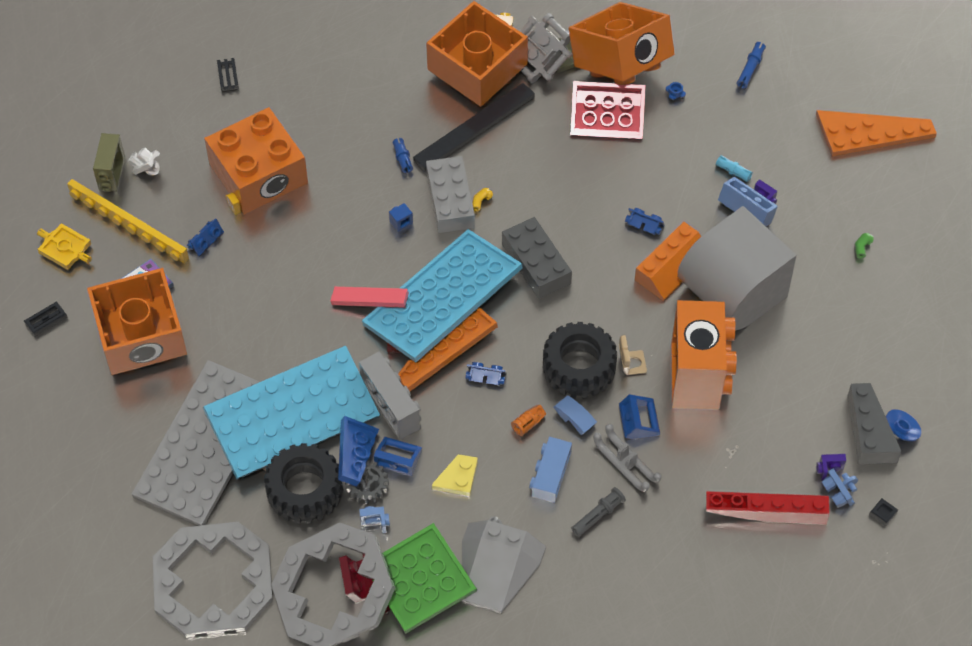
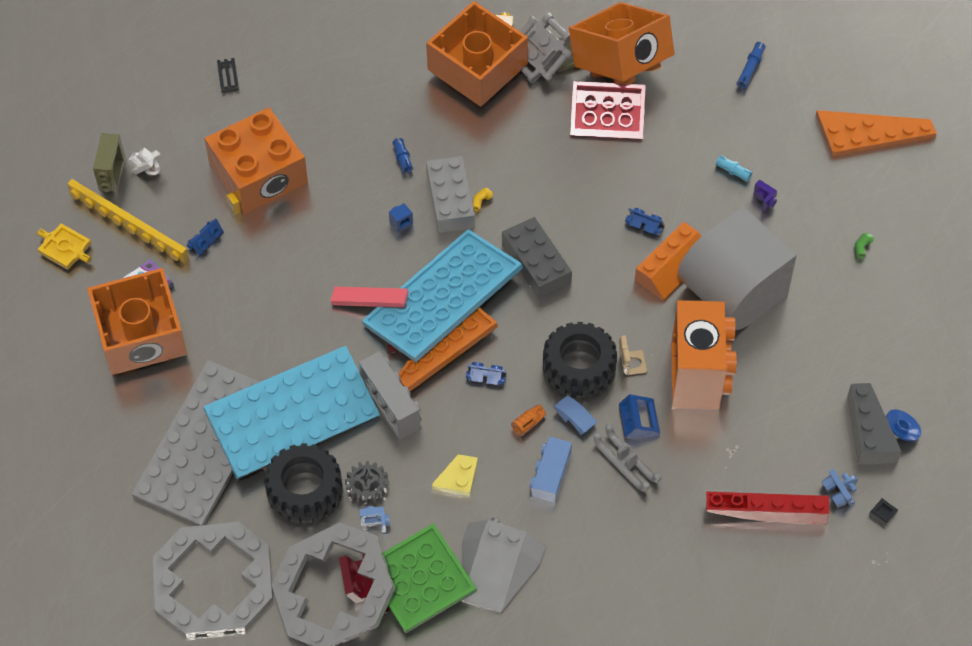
(47, 321): black tile -> none
(355, 449): blue wing -> none
(395, 462): blue tile -> none
(475, 125): black tile -> none
(604, 506): dark grey pin -> none
(678, 87): blue plate -> none
(738, 194): medium blue brick -> none
(828, 462): dark purple bracket -> none

